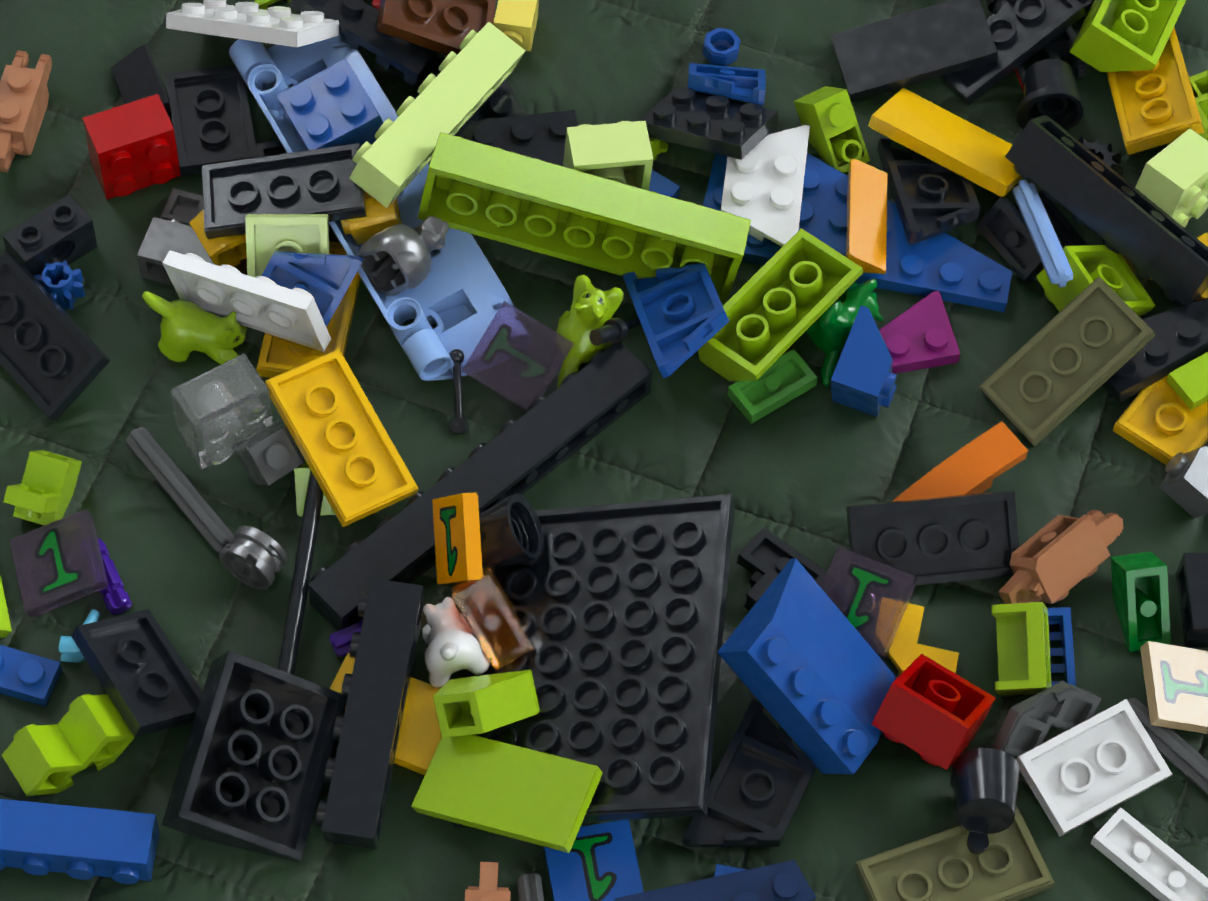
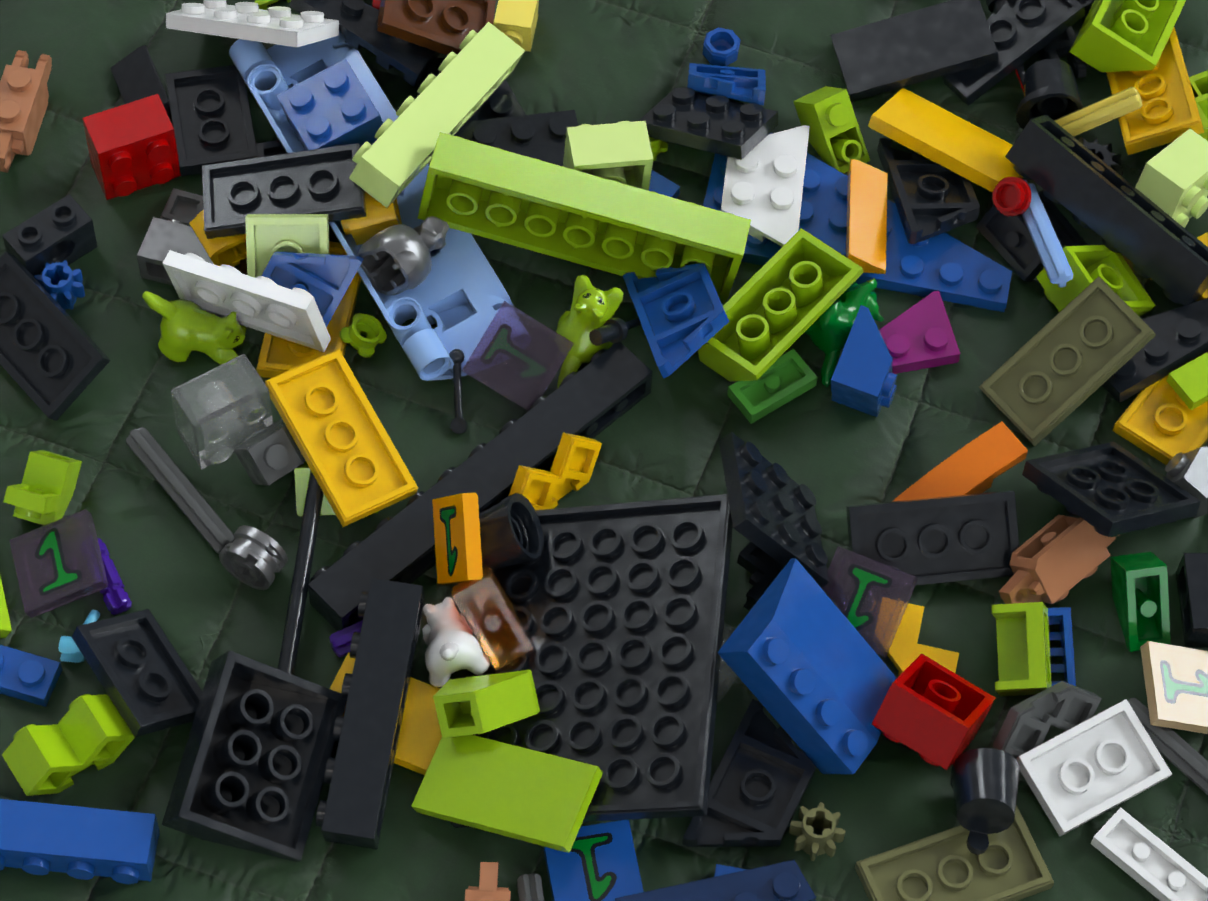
(367, 326): none -> lime plate
(569, 472): none -> yellow tile
(772, 508): none -> black plate
(820, 819): none -> olive gear
(1012, 196): none -> red plate
(1101, 112): none -> light yellow axle
(1110, 489): none -> black plate

